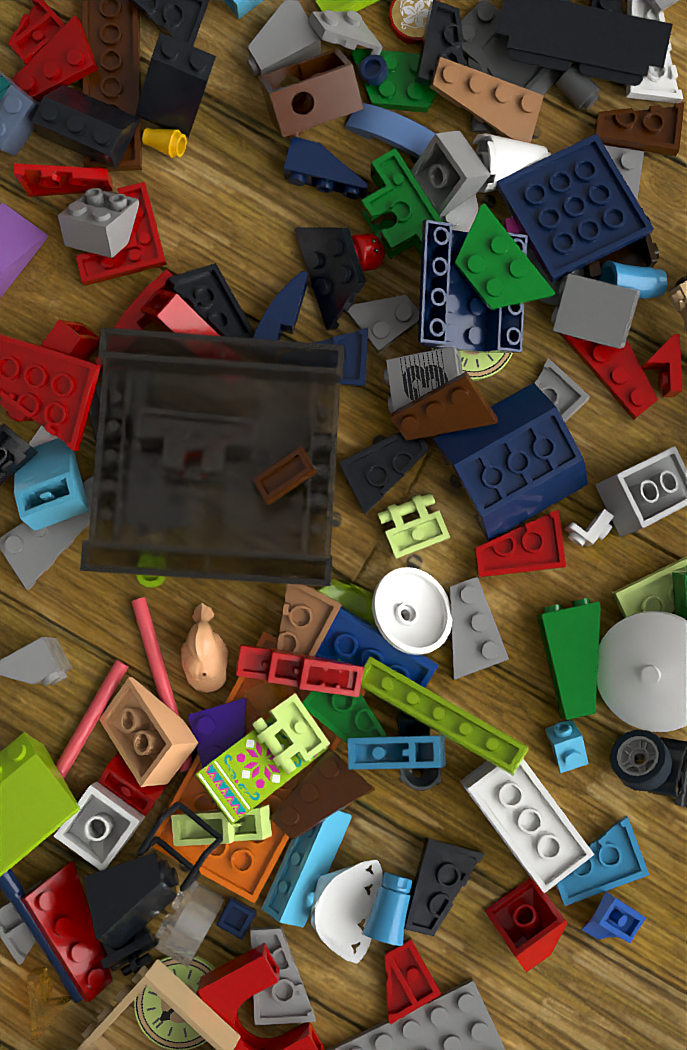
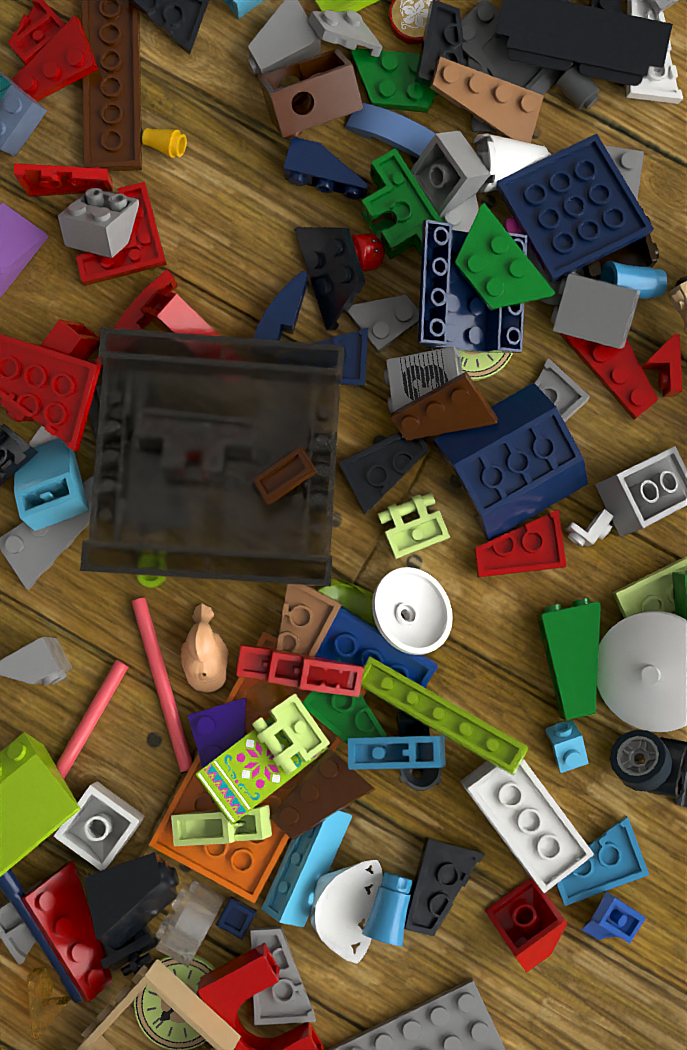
(85, 125): black slope -> none
(122, 783): red panel -> none
(147, 734): light nougat slope -> none
(174, 84): black slope -> none
(194, 869): black piece -> none
(212, 300): black wing -> none
(373, 70): dark blue tile -> none
(407, 981): red wing -> none
(474, 632): light grey wing -> none
(644, 130): reddish brown wing -> none

